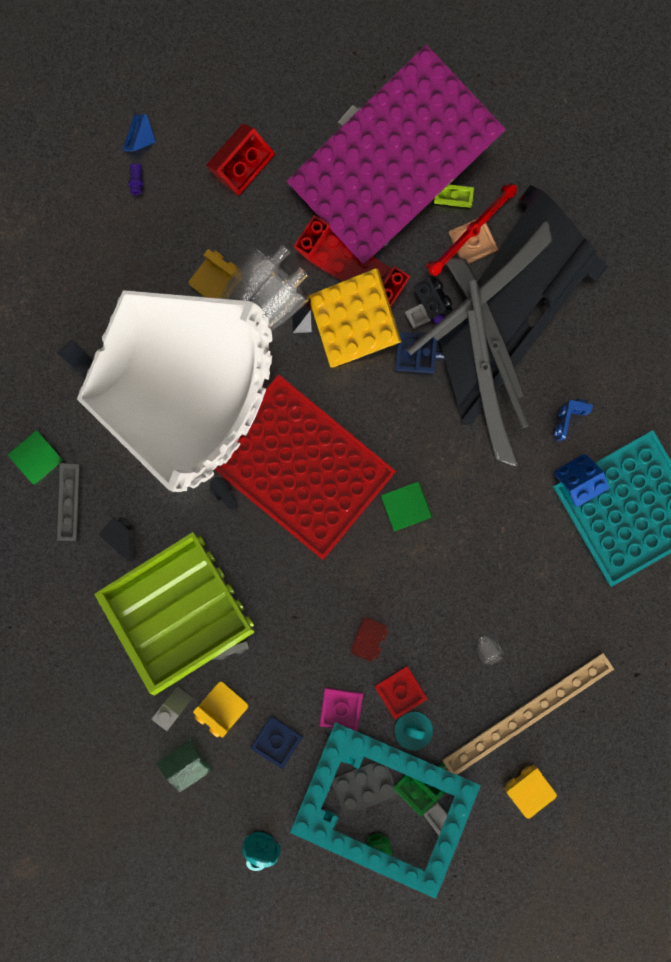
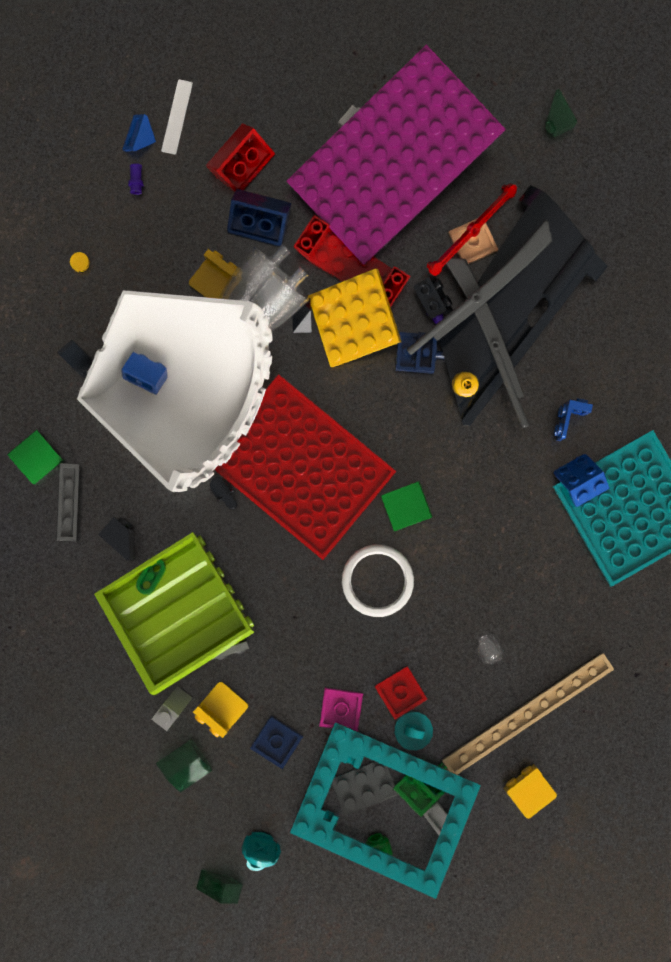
(79, 262): none -> yellow tile
(144, 373): none -> blue brick
(152, 577): none -> green plate
(177, 117): none -> white sticker
(219, 887): none -> clear green slope
(258, 217): none -> dark blue slope
(368, 639): clear red brick -> none
(408, 581): none -> white wedge
(417, 316): light grey plate -> none
(455, 196): lime plate -> none
(458, 384): none -> yellow head
(497, 432): dark grey piece -> none
(560, 116): none -> clear green slope

